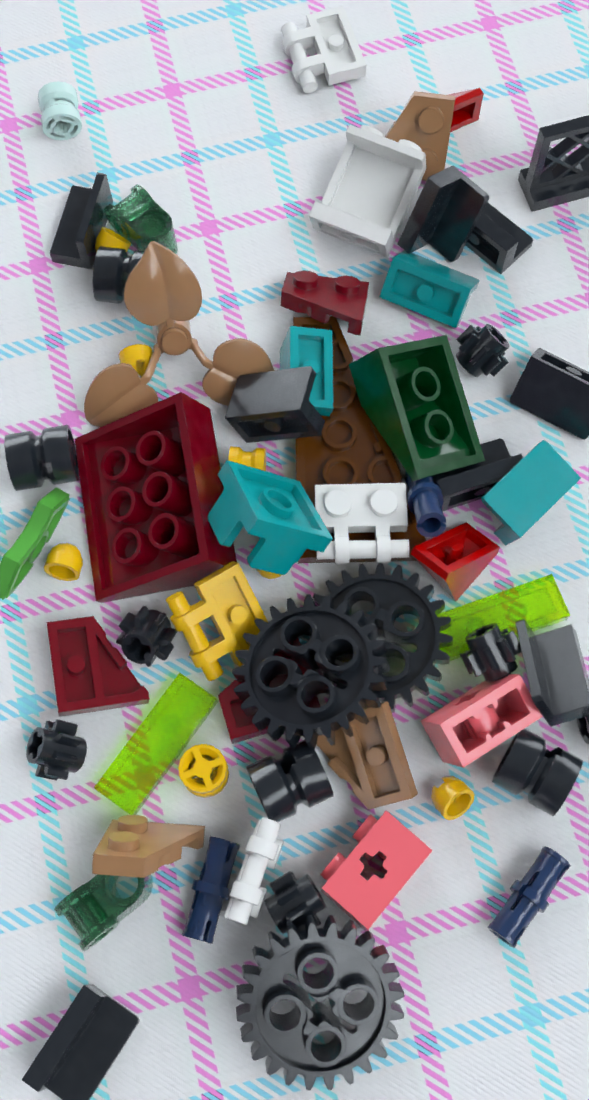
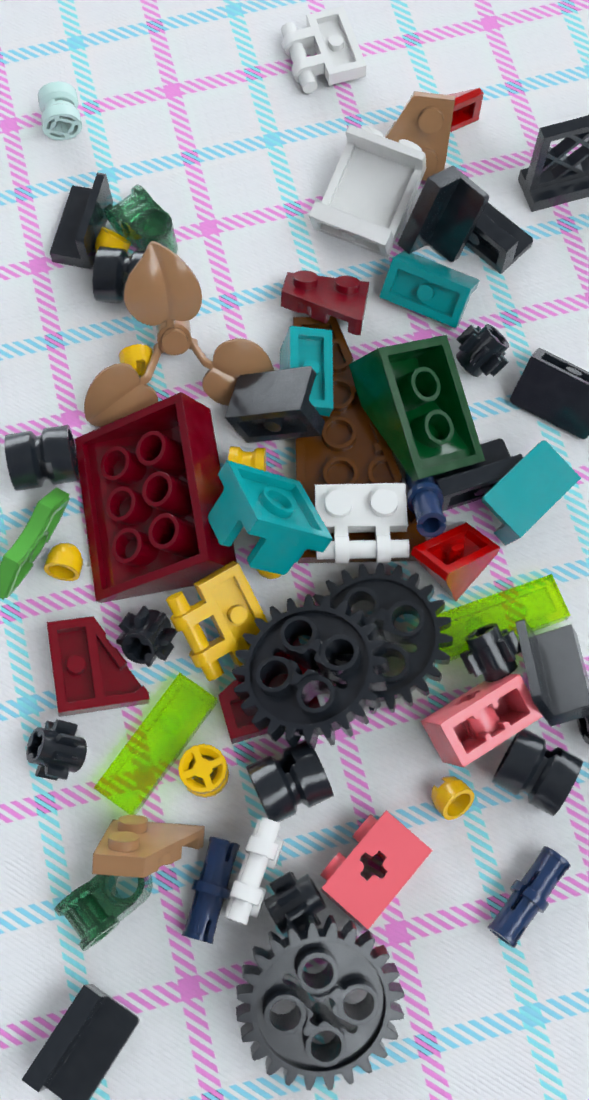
(372, 759): medium nougat wing -> none

